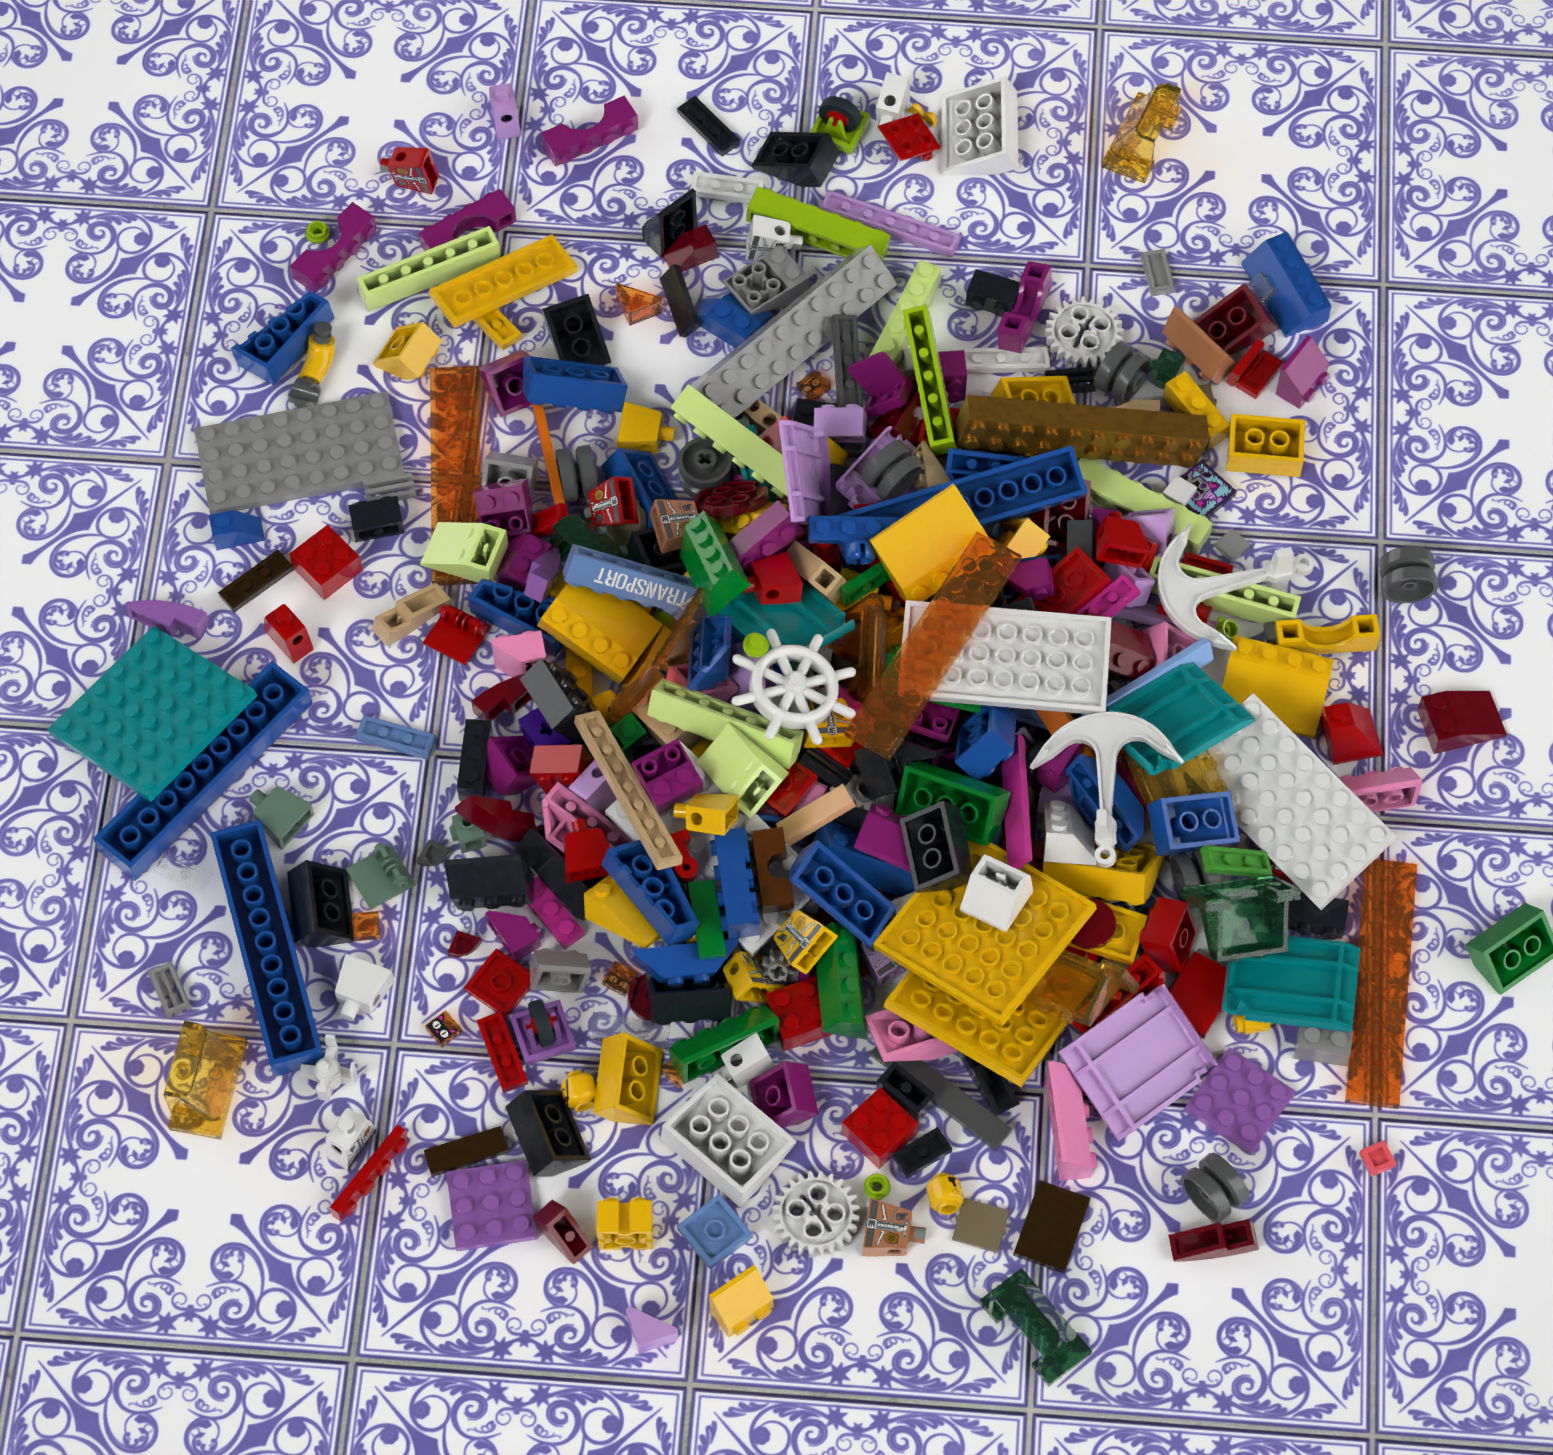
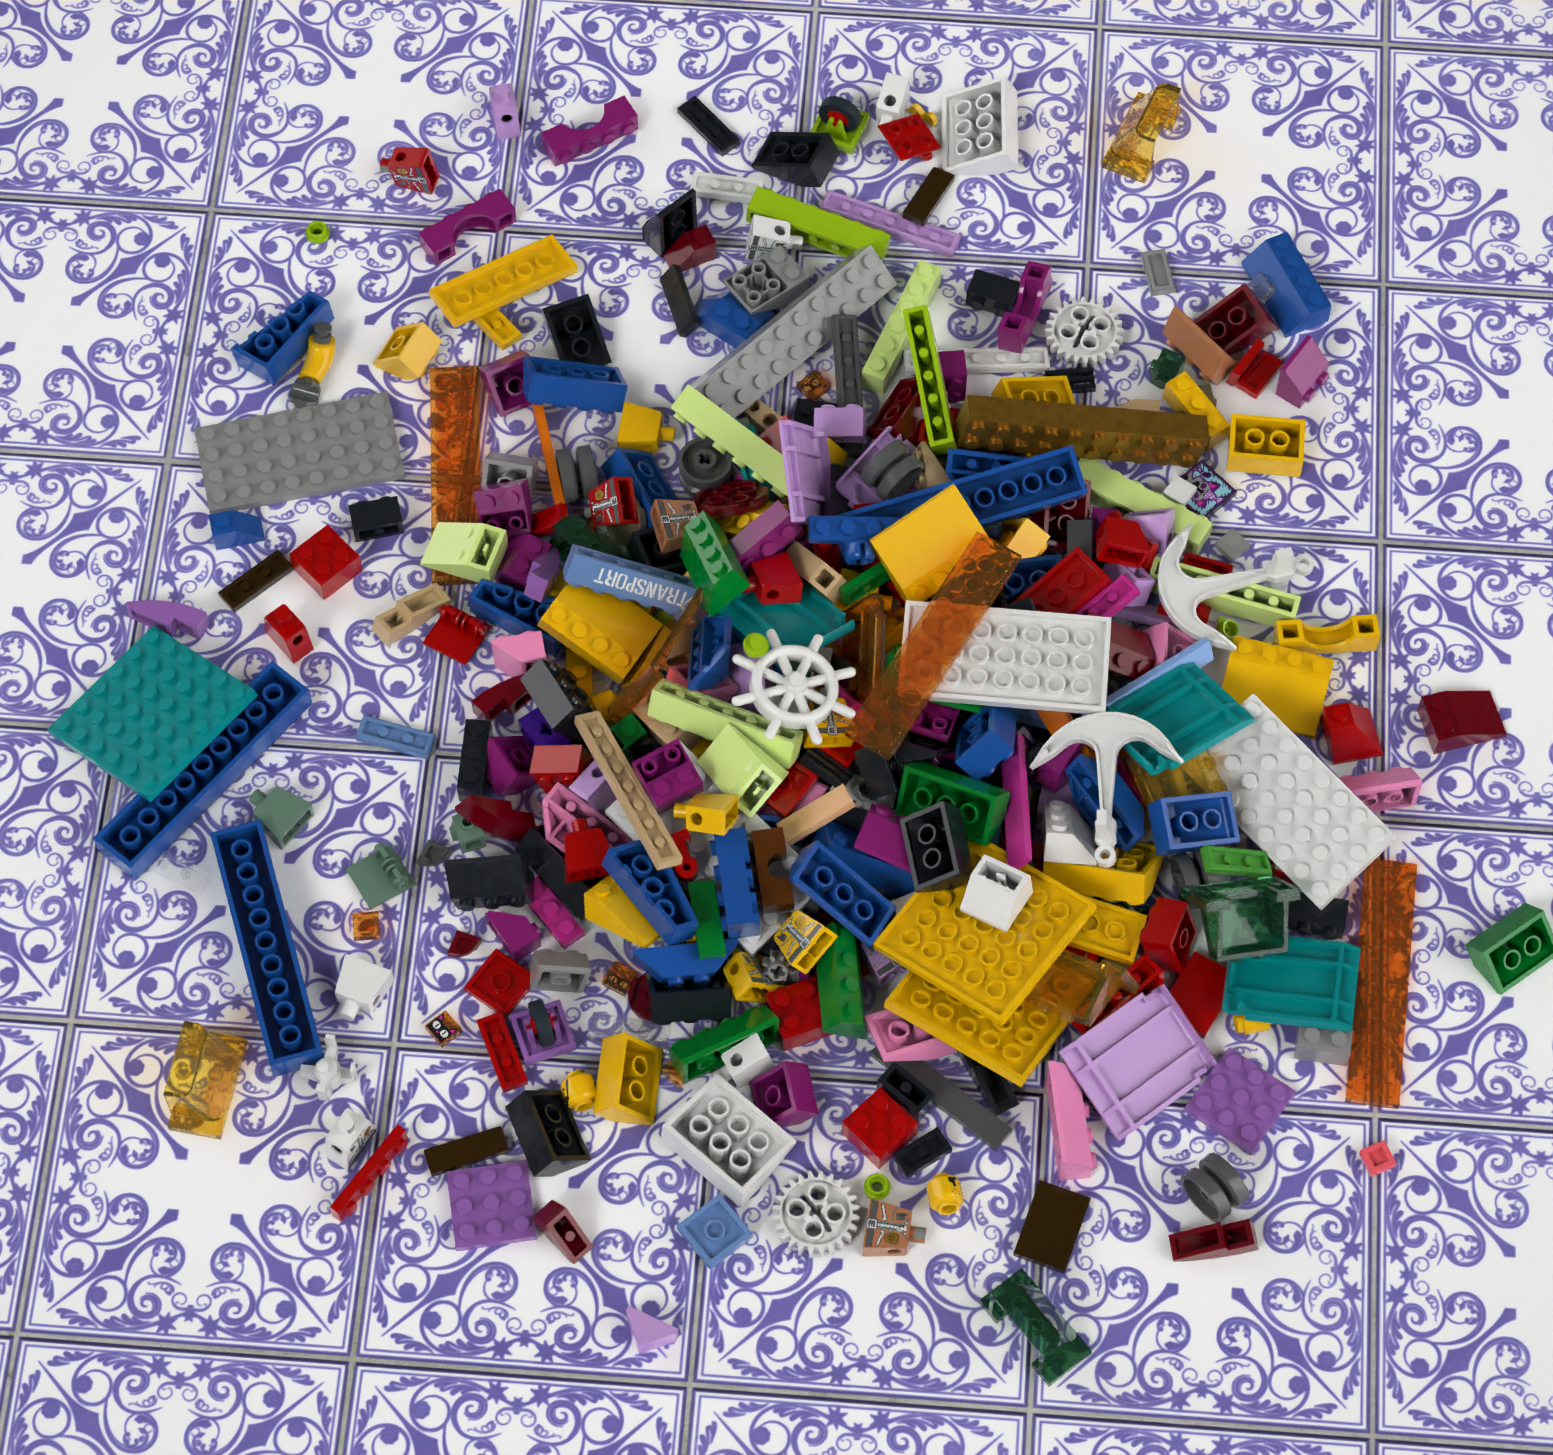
(177, 1007): light grey tile -> none
(316, 267): magenta arch -> none
(320, 904): black slope -> none
(390, 485): light grey tile -> none
(428, 268): yellowish green brick -> none
(625, 1224): yellow brick -> none
(637, 304): clear orange slope -> none
(741, 1302): yellow slope -> none
(882, 382): magenta bracket -> none
(928, 196): none -> dark brown tile
(980, 1225): dark tan piece -> none
(1033, 579): magenta slope -> none
(1098, 928): dark red tile -> none
(1122, 372): dark grey wheel -> none
(1269, 632): dark grey tile -> none
(1408, 574): dark grey wheel -> none

